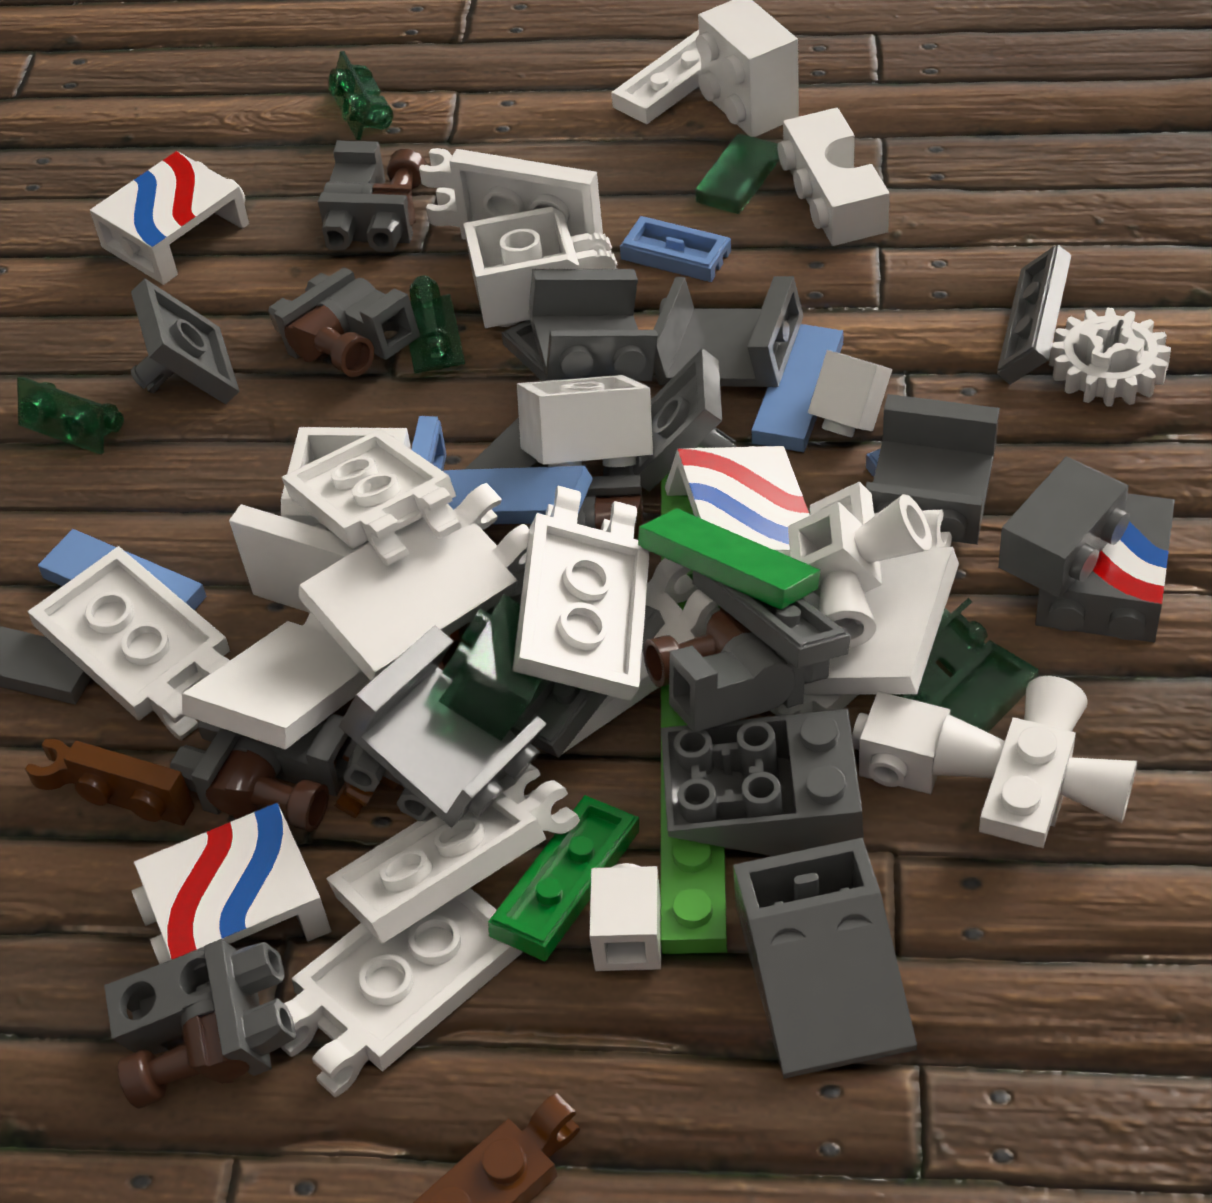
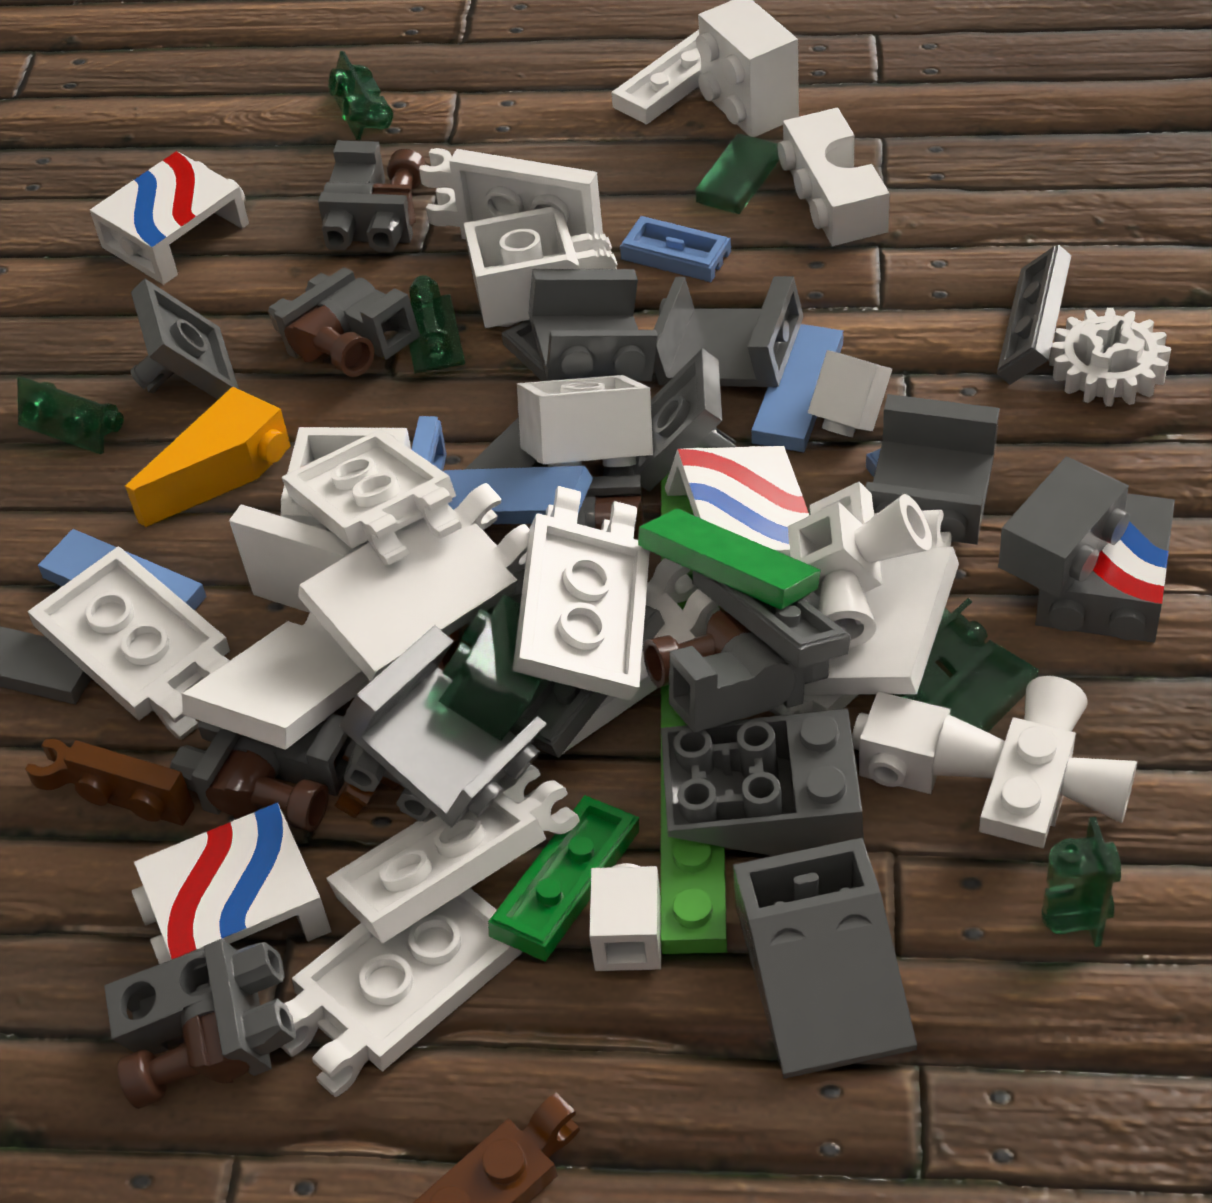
(213, 456): none -> light orange slope
(1081, 884): none -> clear green hinge

